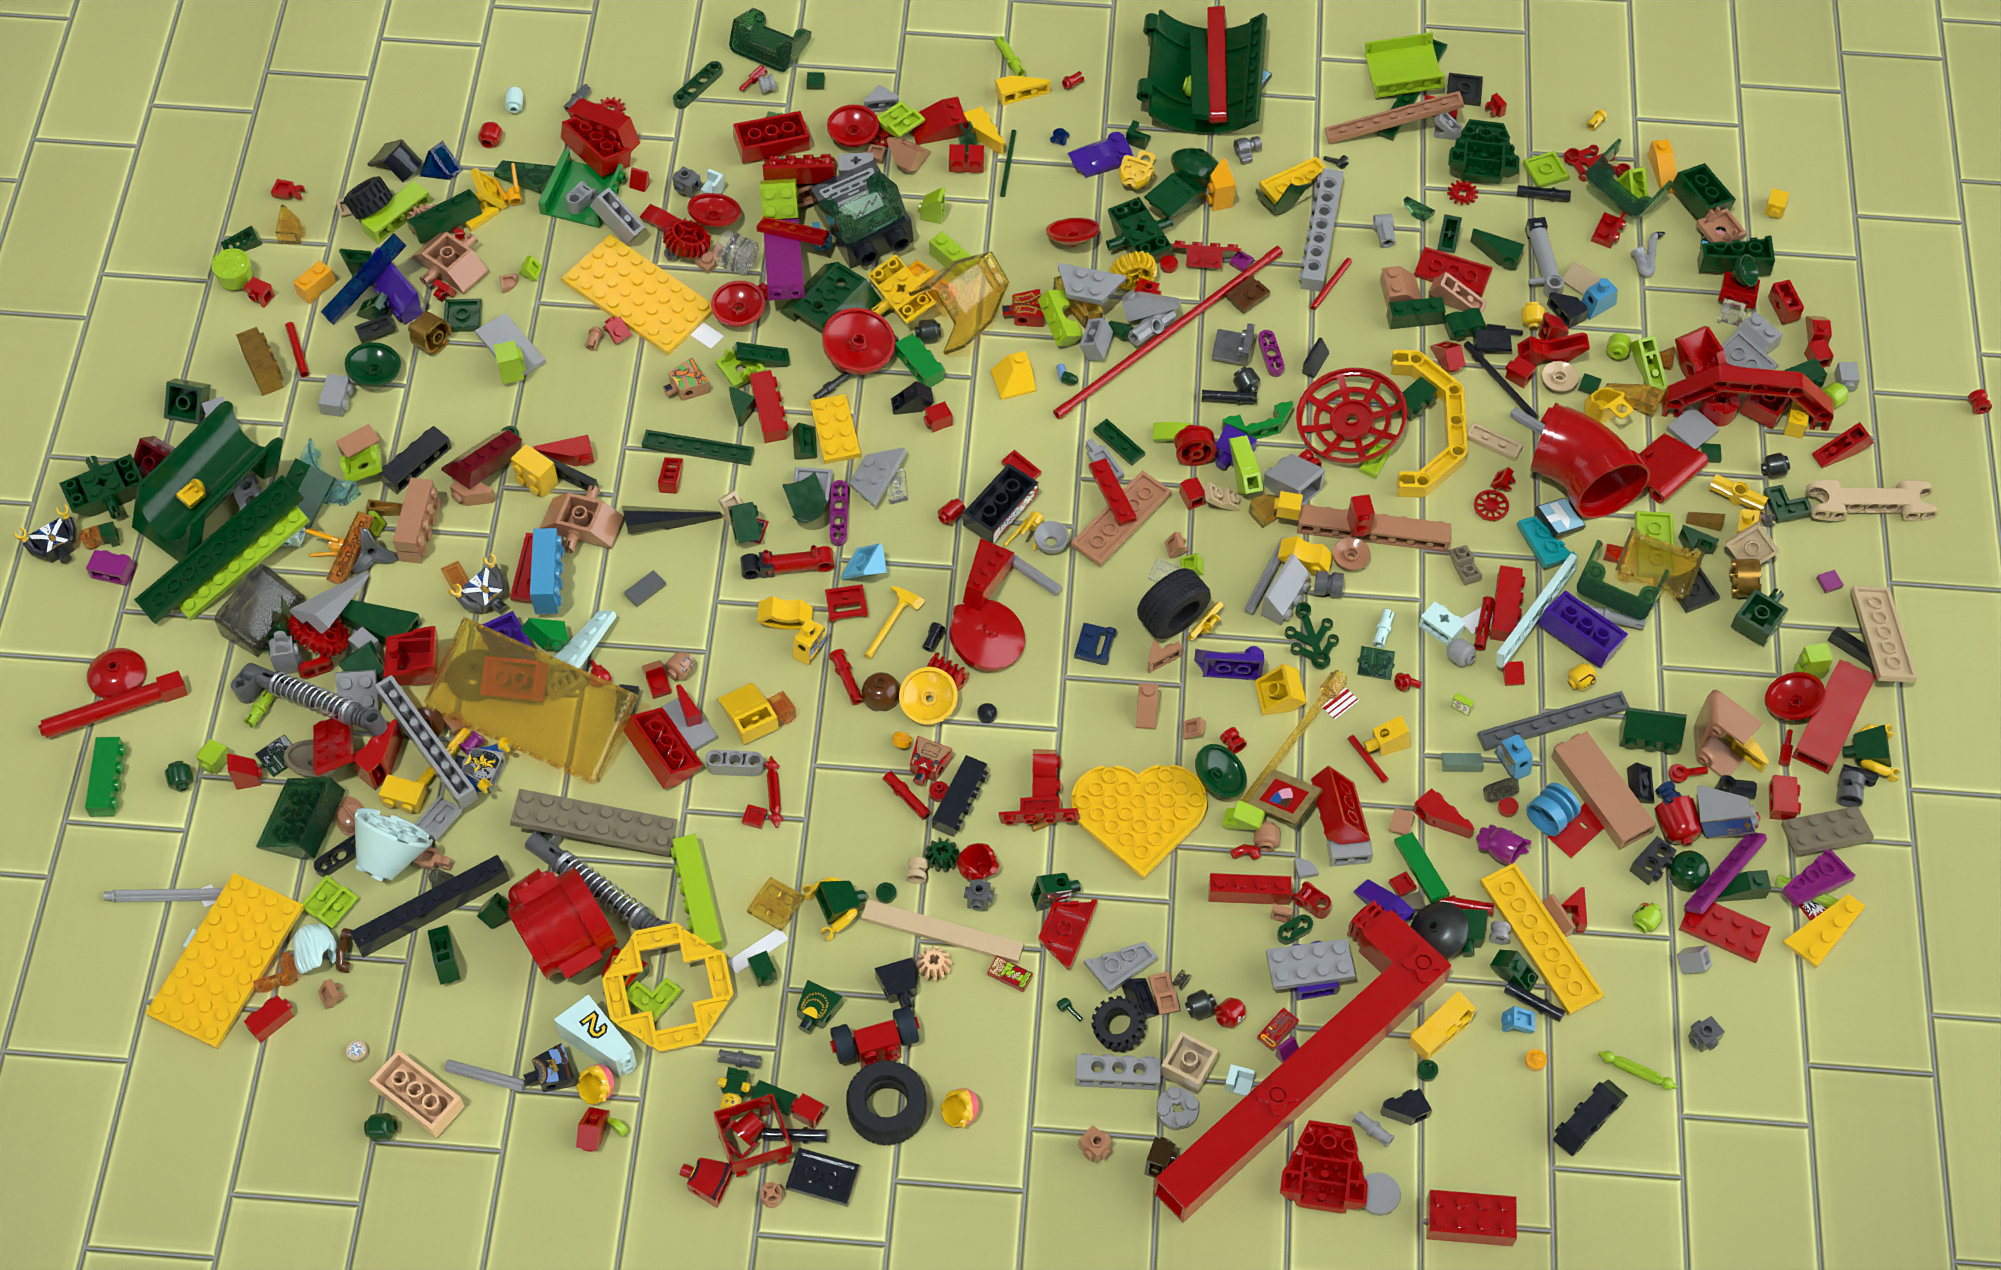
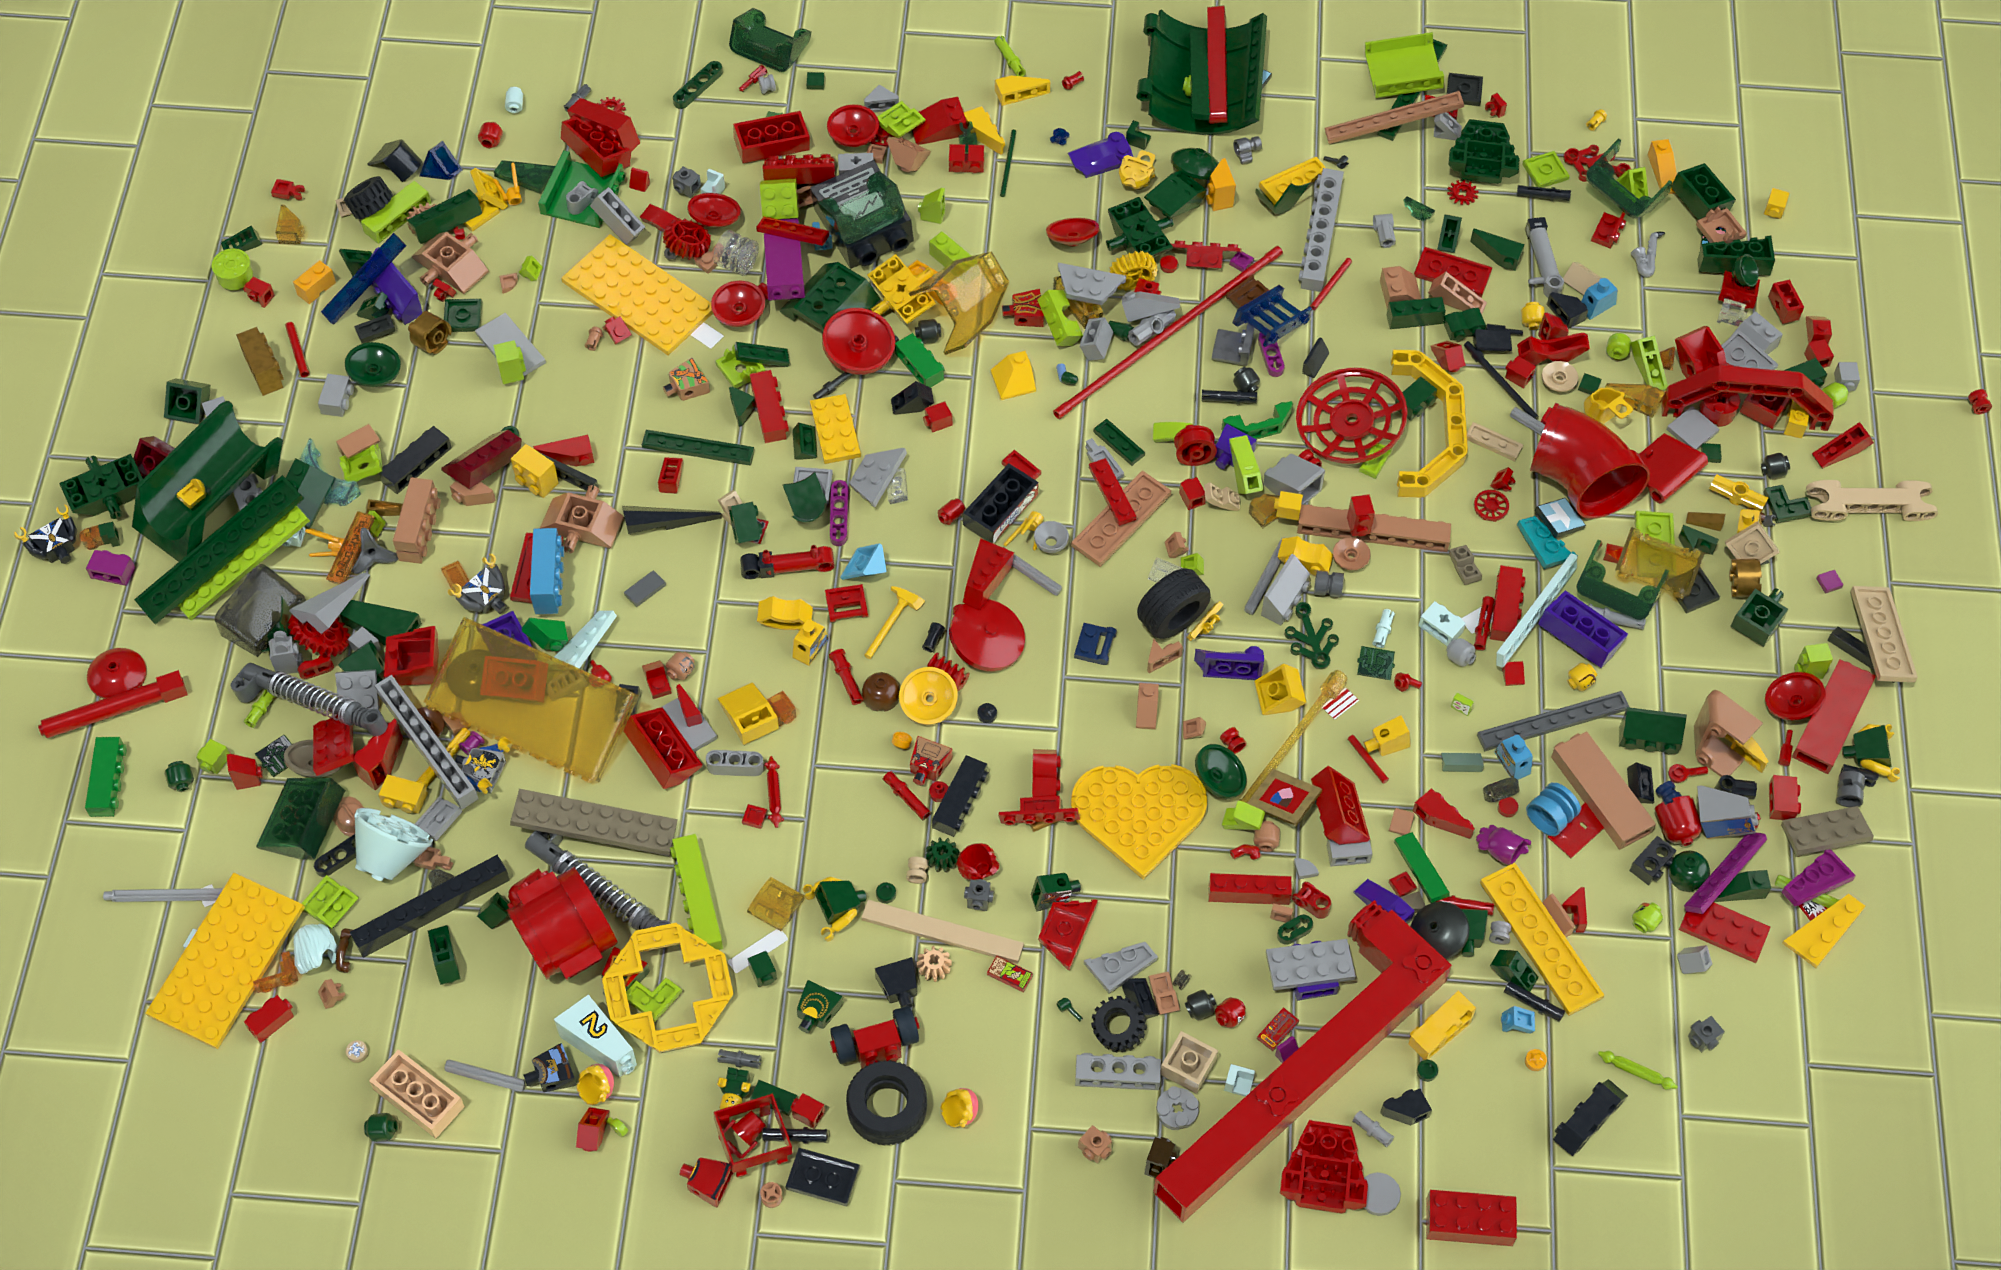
(1266, 302): none -> clear blue fence

